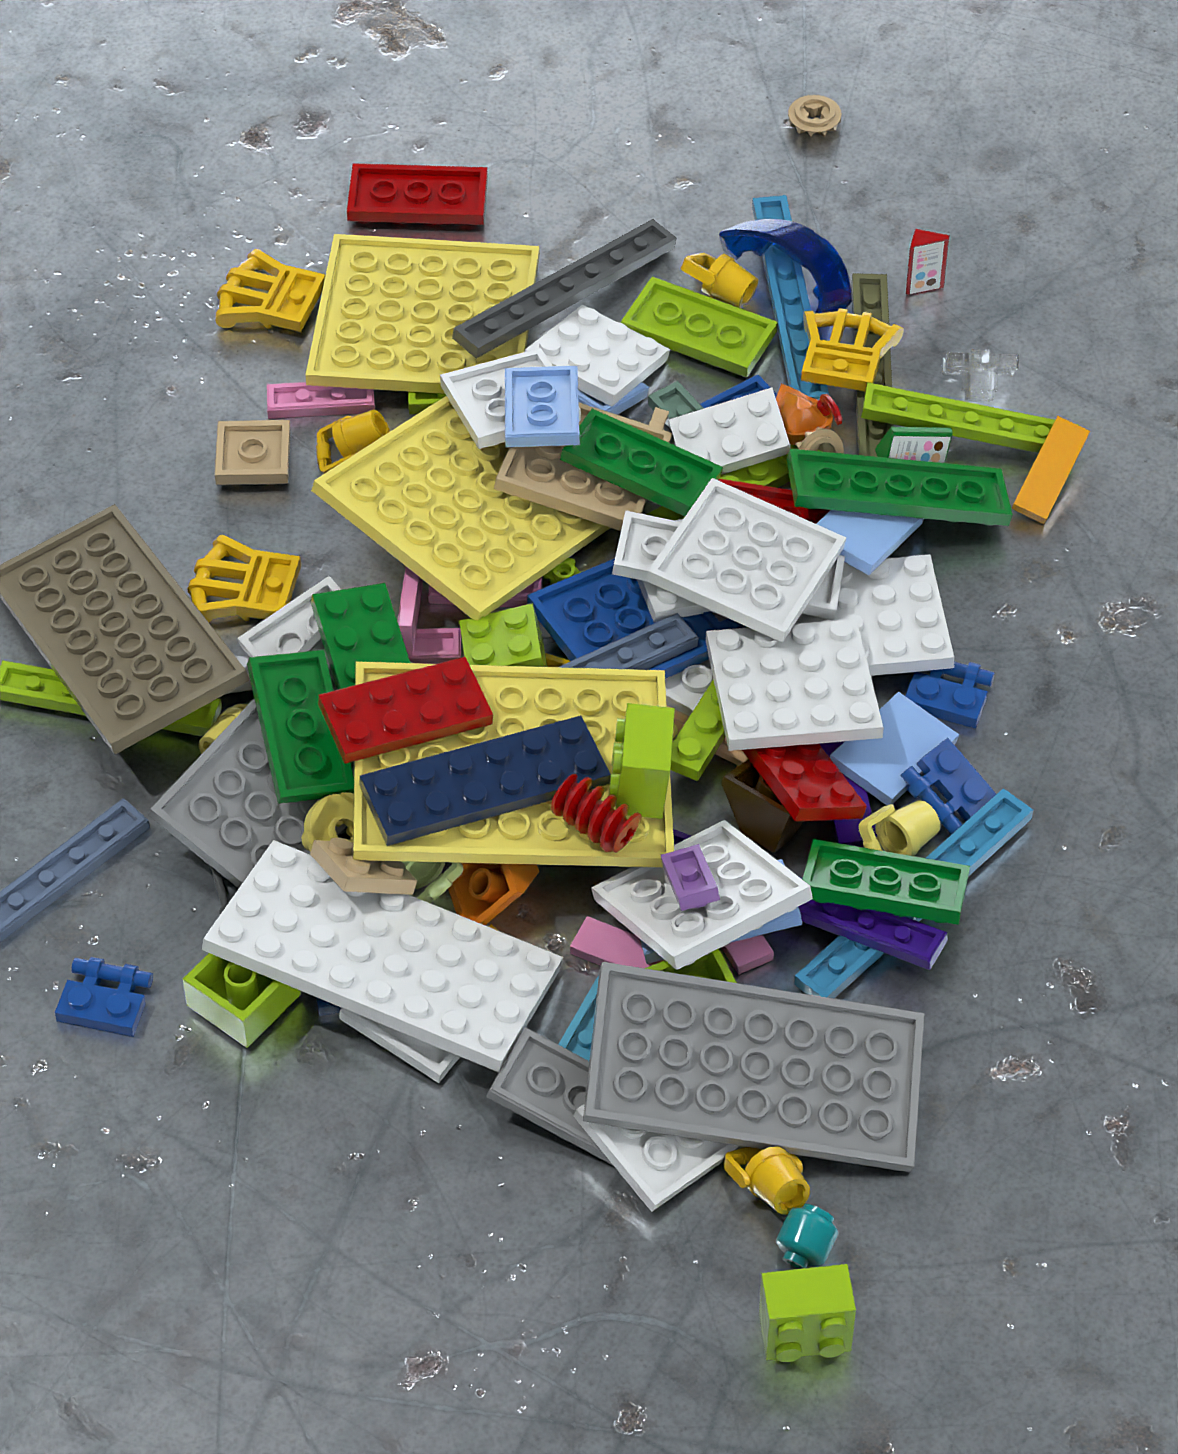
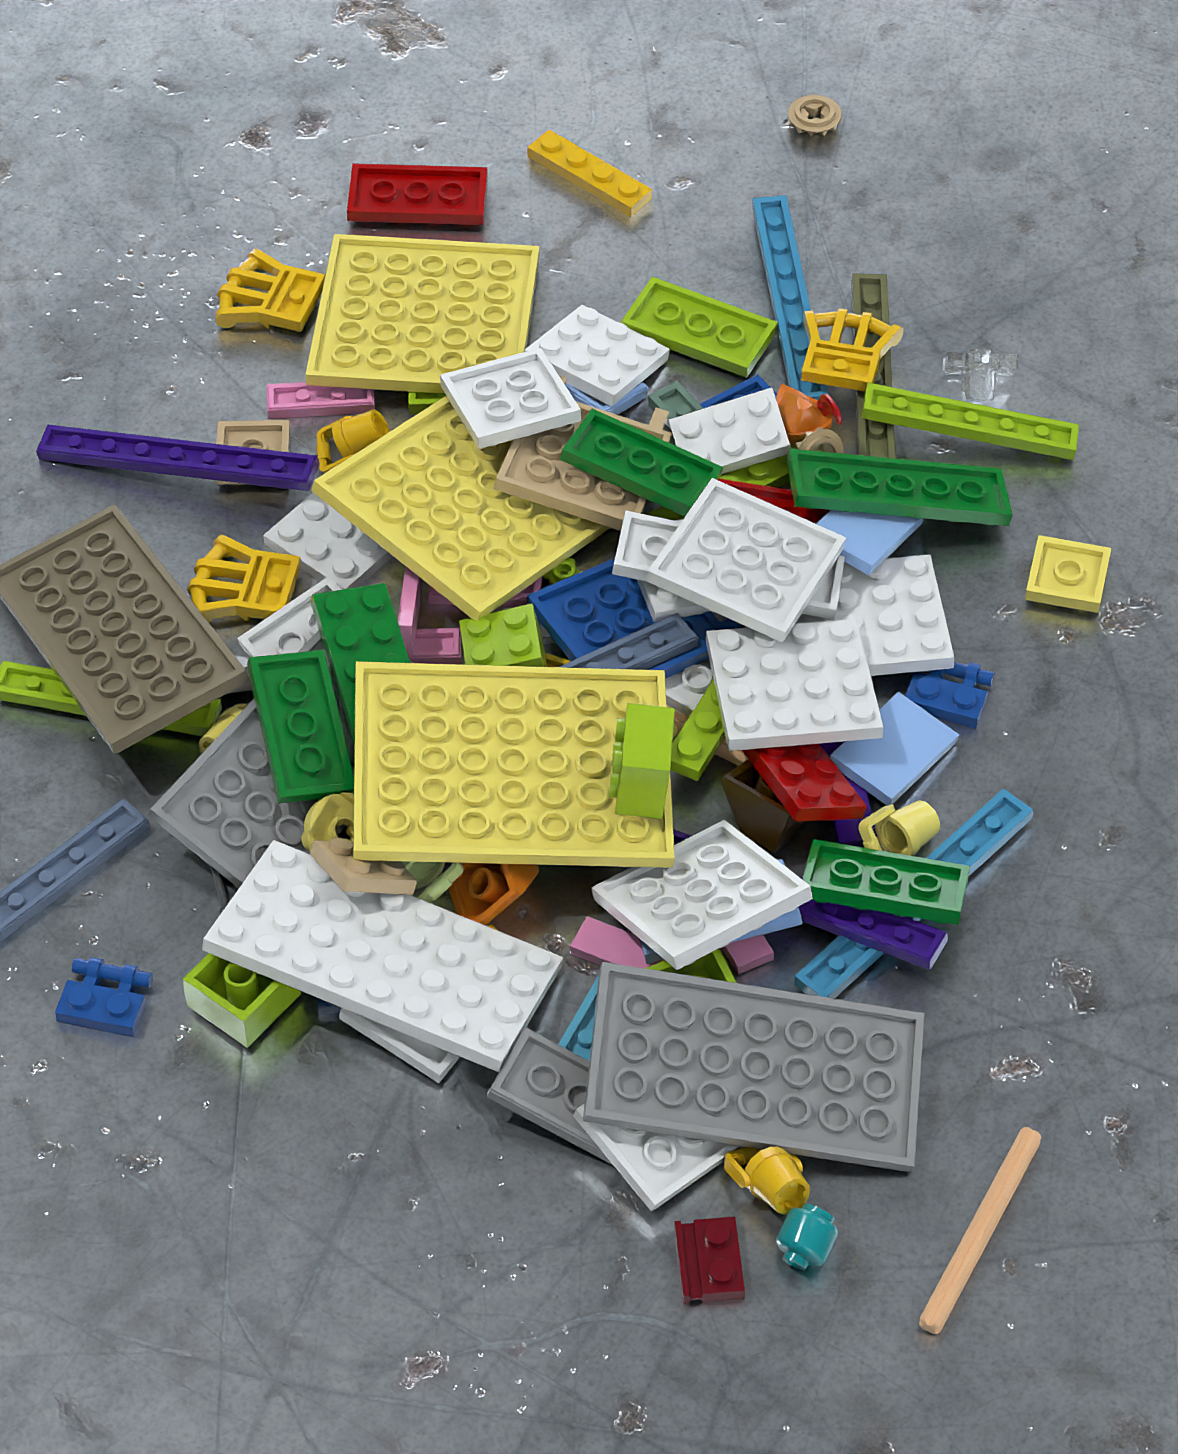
(178, 457): none -> dark purple tile
(327, 544): none -> white plate
(405, 709): red plate -> none
(481, 780): dark blue plate -> none
(541, 406): light blue tile -> none
(563, 288): dark grey plate -> none
(589, 173): none -> yellow plate
(593, 815): red piece -> none
(690, 877): medium lavender plate -> none
(709, 1260): none -> dark red plate
(723, 279): yellow piece -> none
(801, 245): clear blue windscreen -> none
(807, 1312): lime brick -> none
(916, 443): slope -> none
(927, 262): slope -> none
(956, 781): blue plate -> none
(979, 1231): none -> light nougat axle
(1050, 470): light orange tile -> none
(1068, 574): none -> light yellow plate

